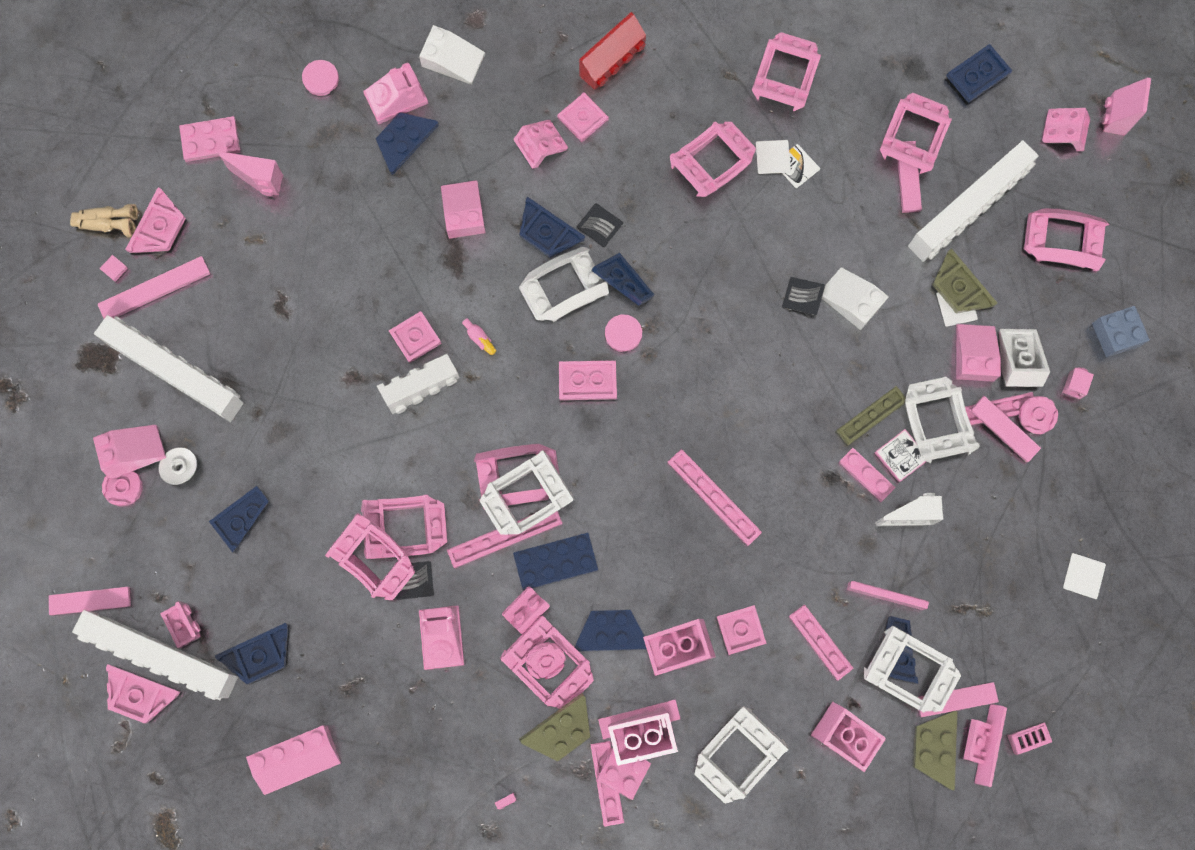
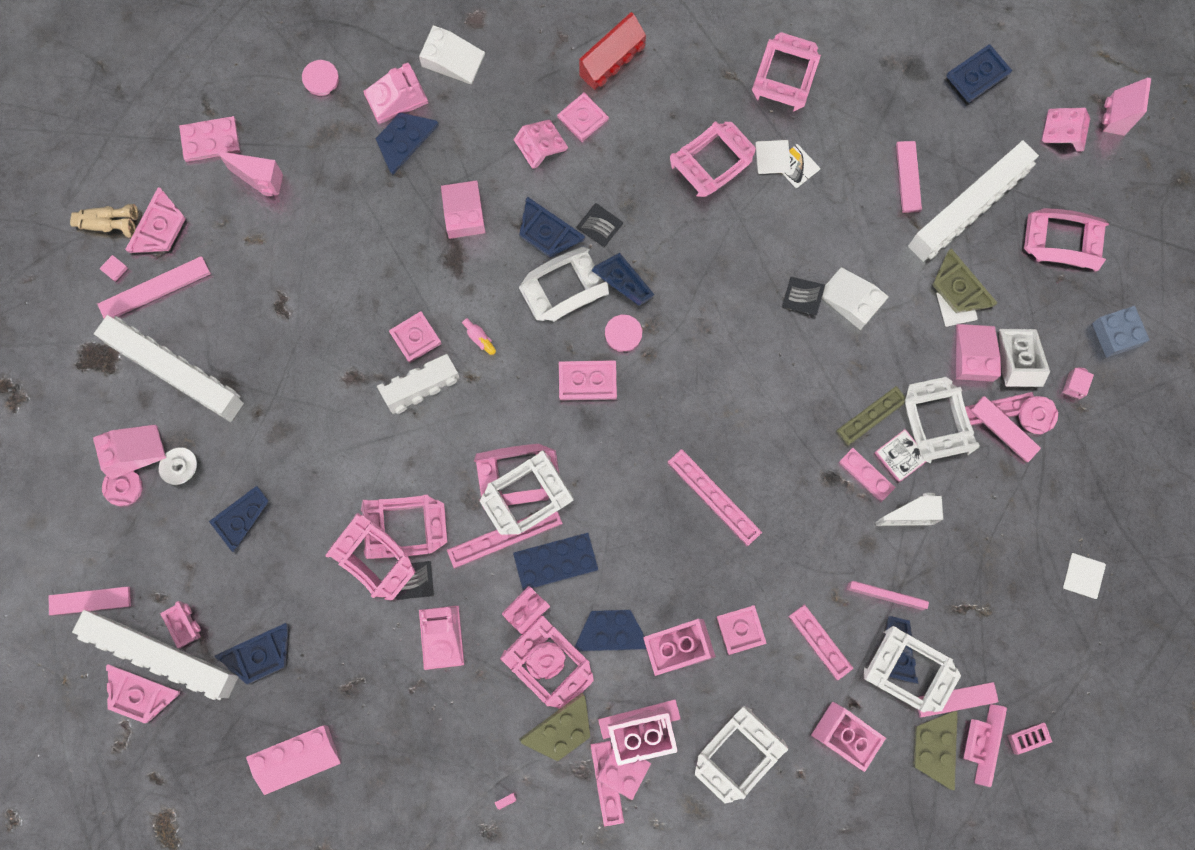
(910, 153): bright pink wedge -> none

